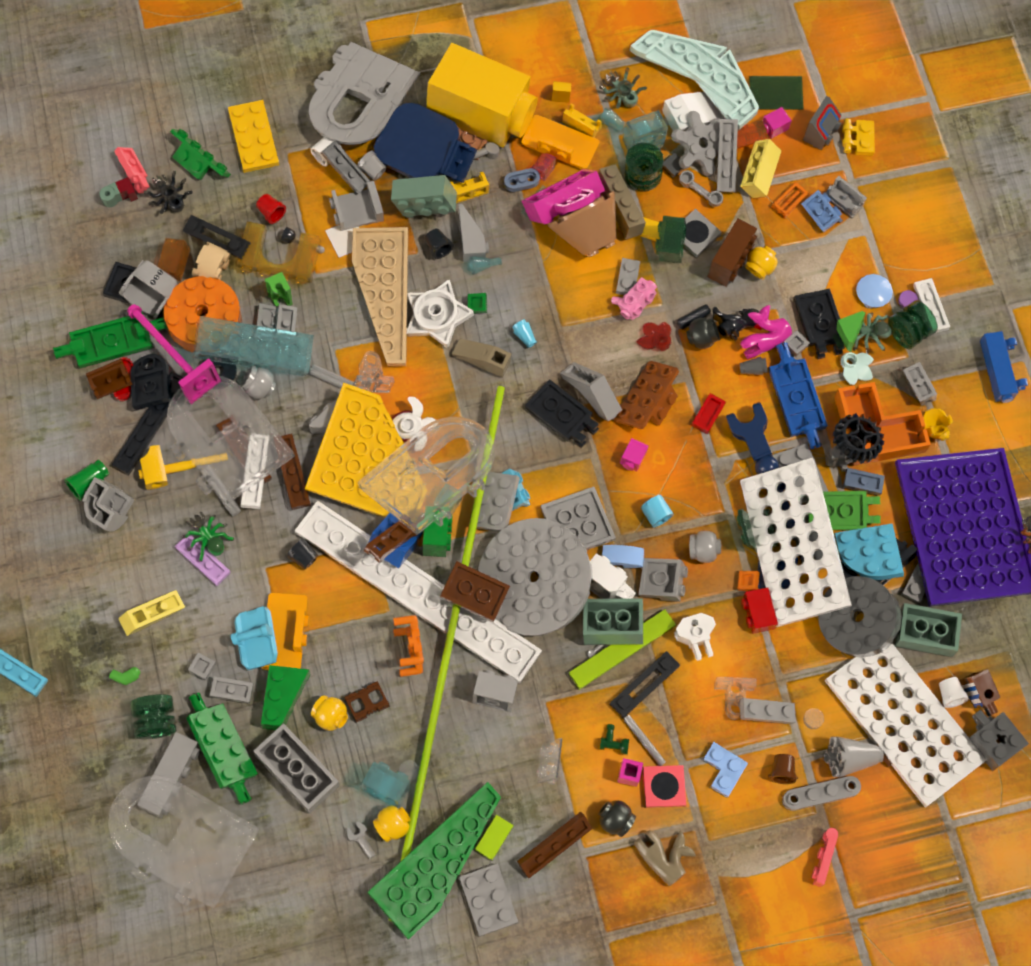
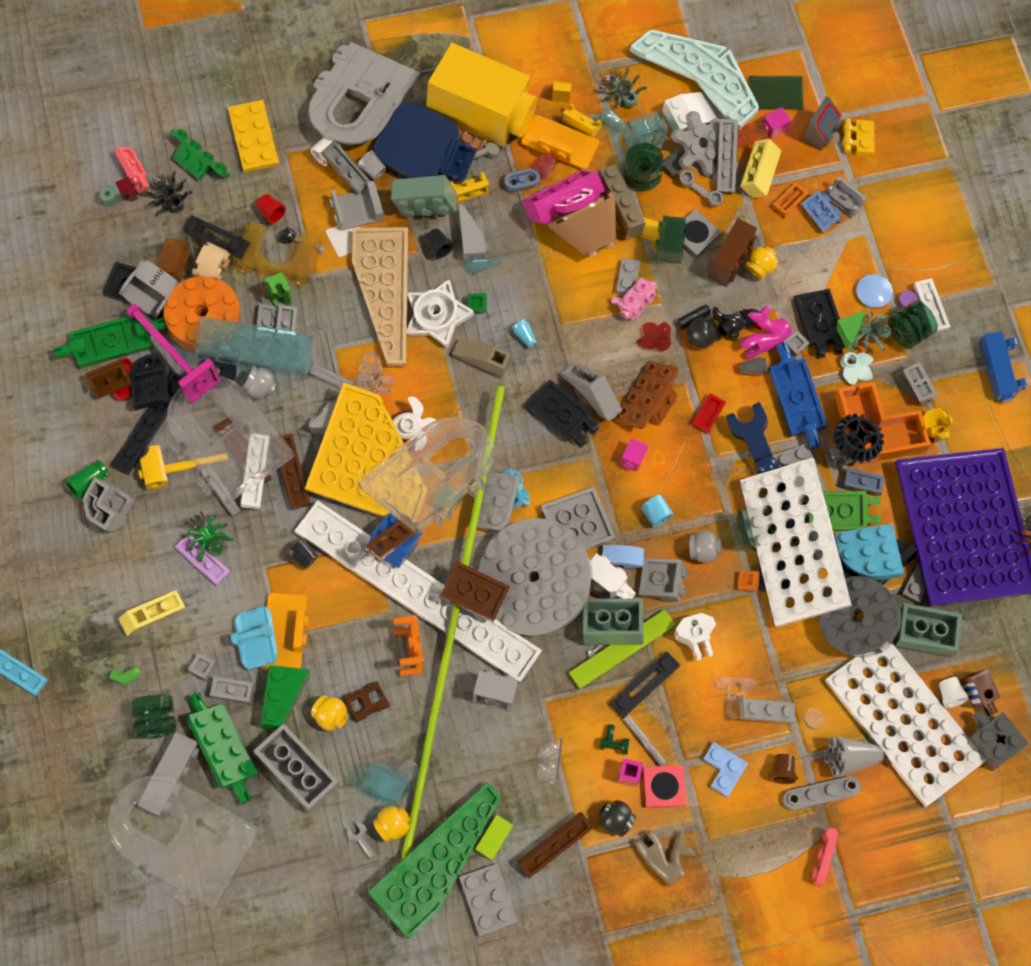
(437, 539): green brick -> none
(759, 610): red brick -> none

